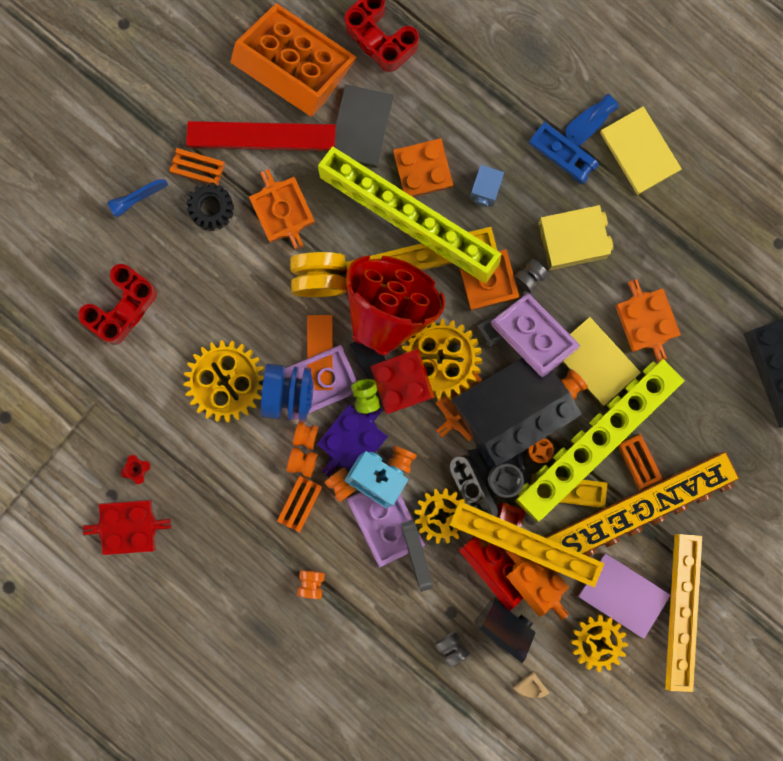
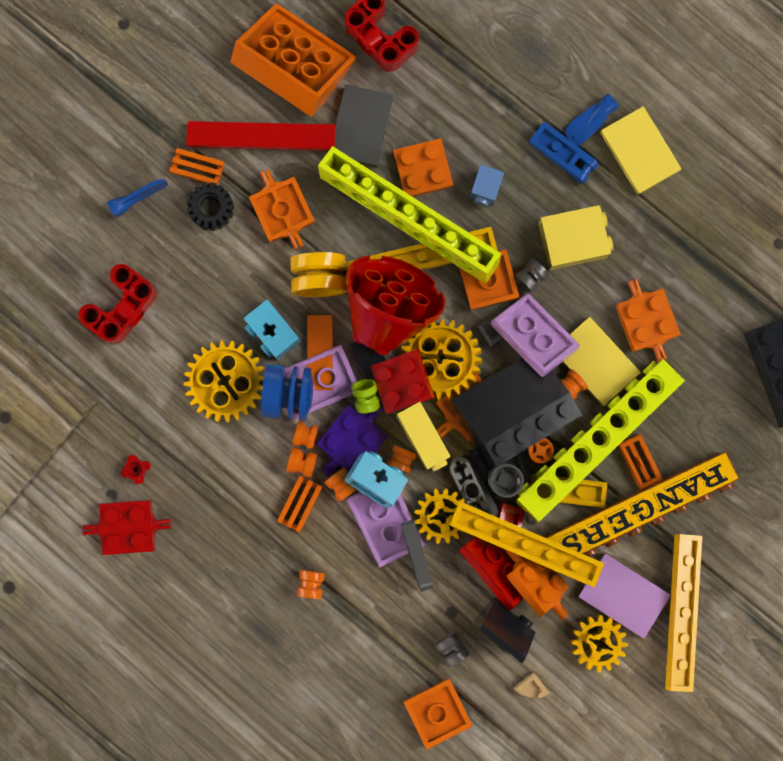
(265, 316): none -> medium azure brick
(423, 437): none -> light yellow brick
(437, 713): none -> orange plate

